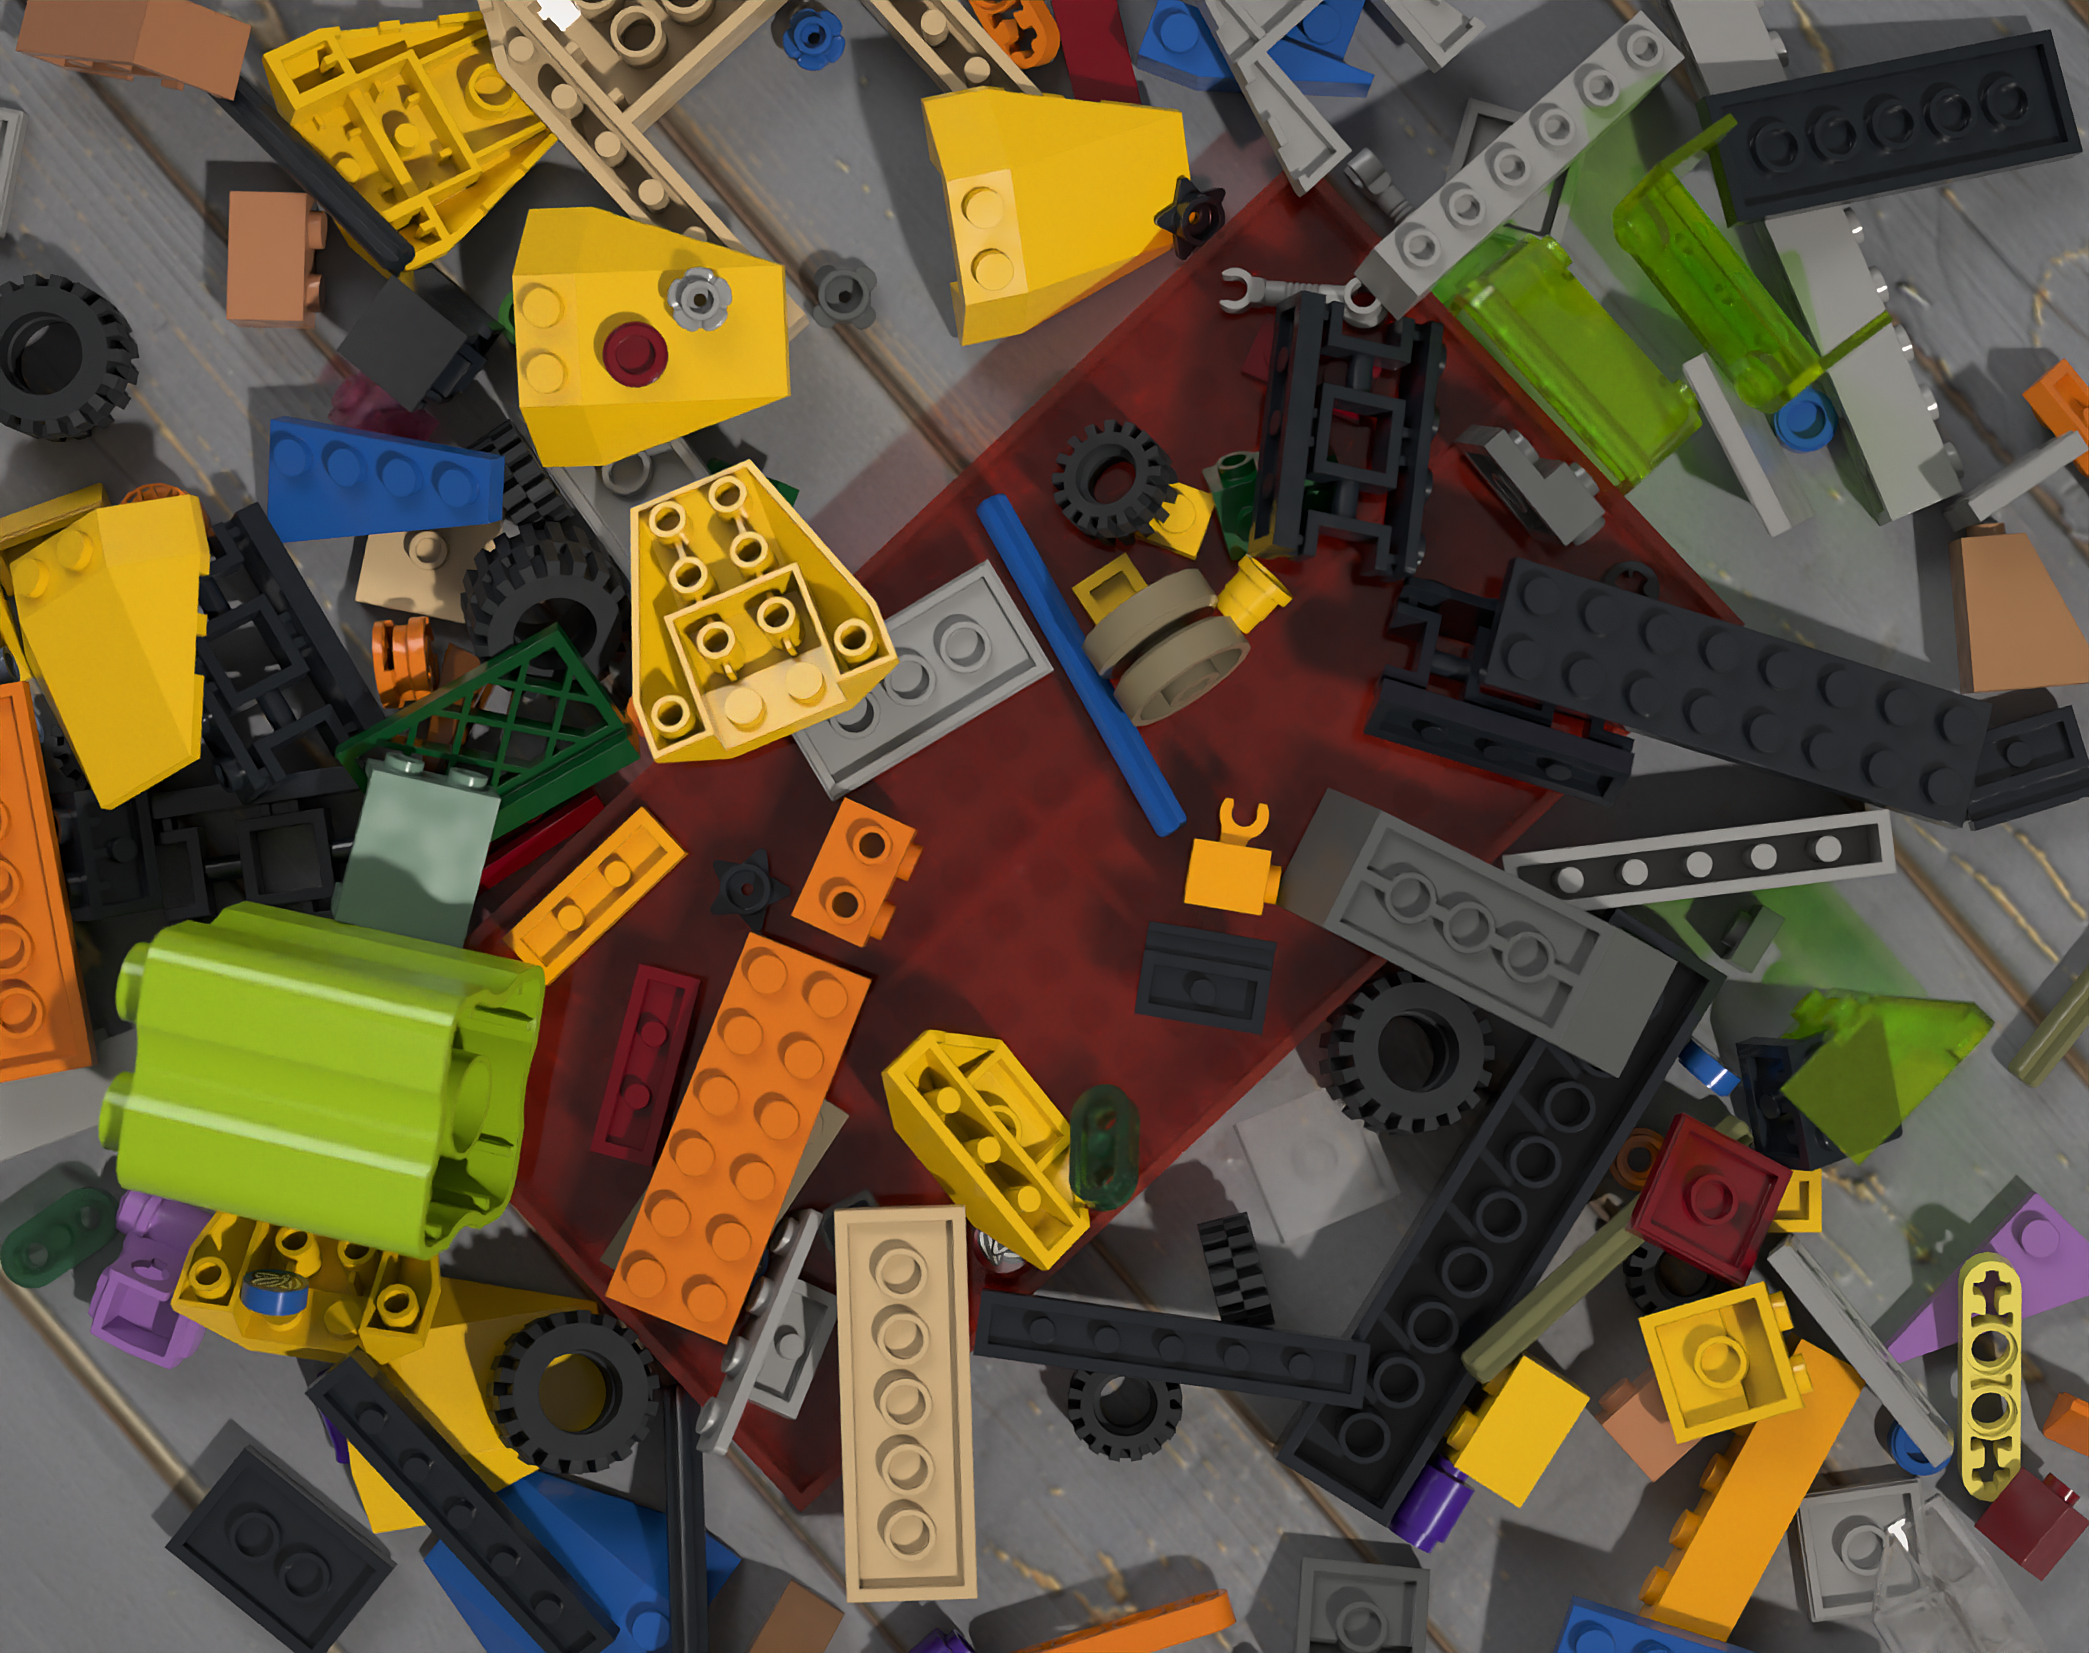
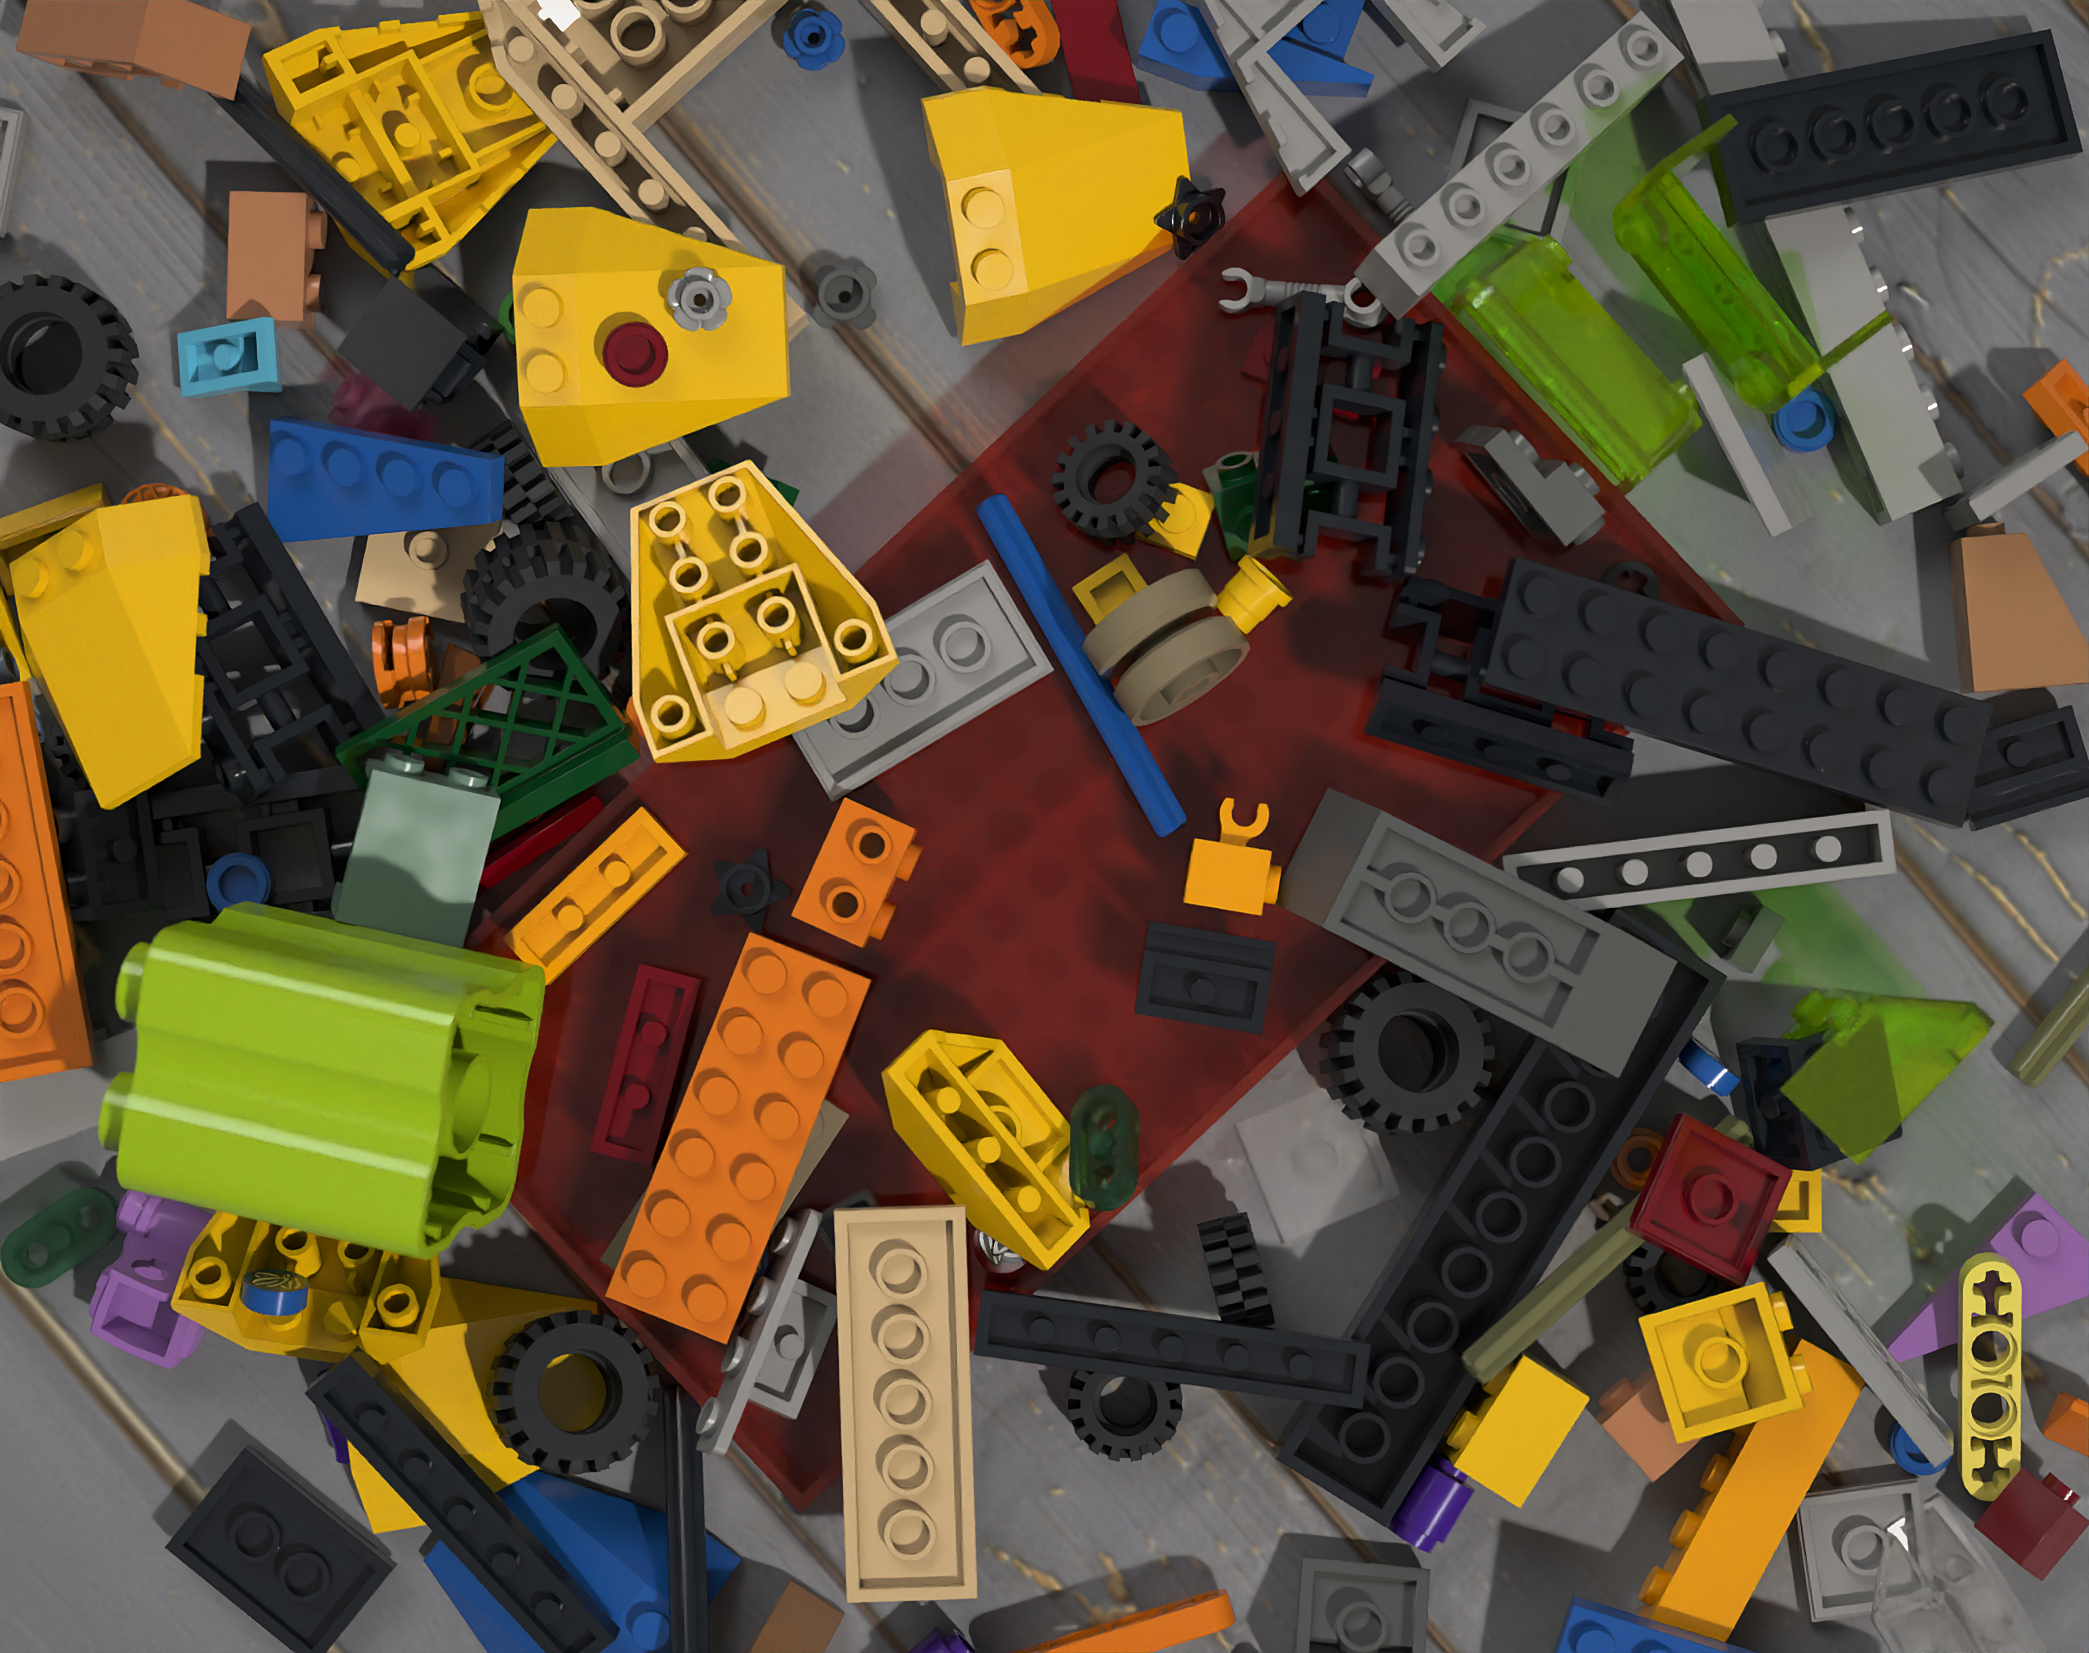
(230, 359): none -> medium azure slope
(240, 879): none -> blue tile

